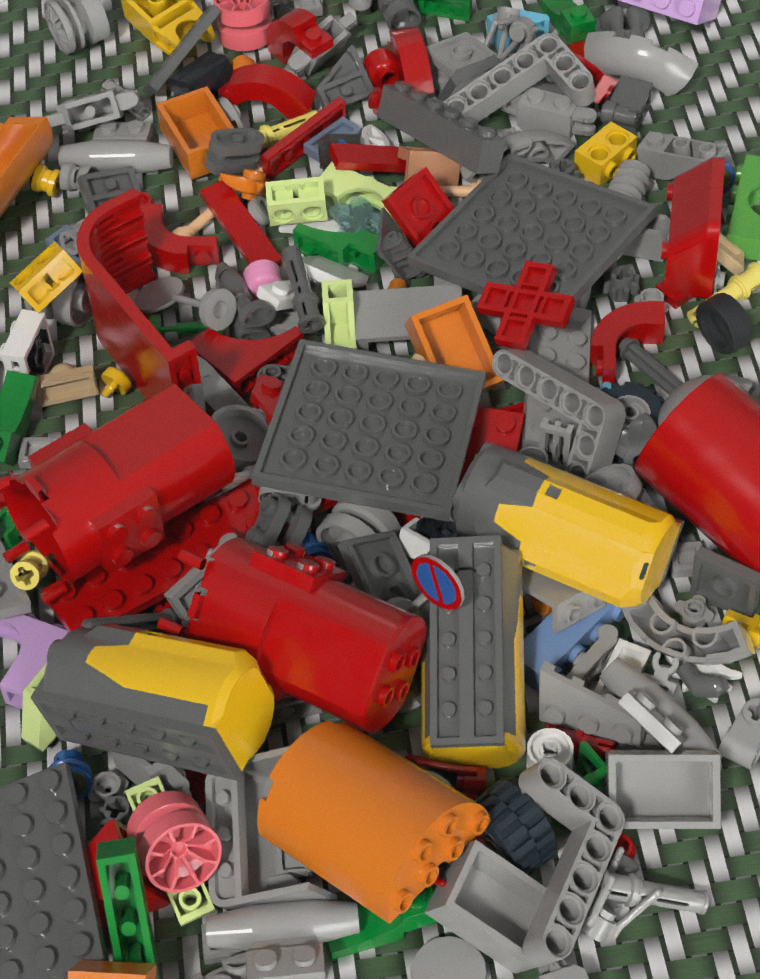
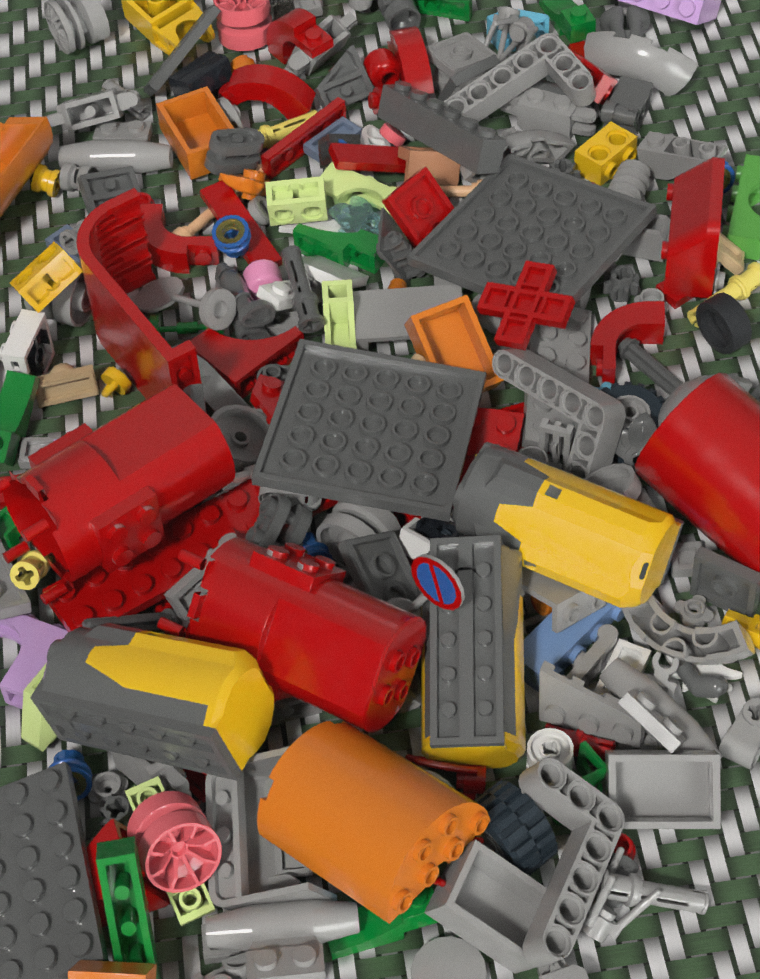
(232, 235): none -> blue piece
(392, 135): none -> coral tile

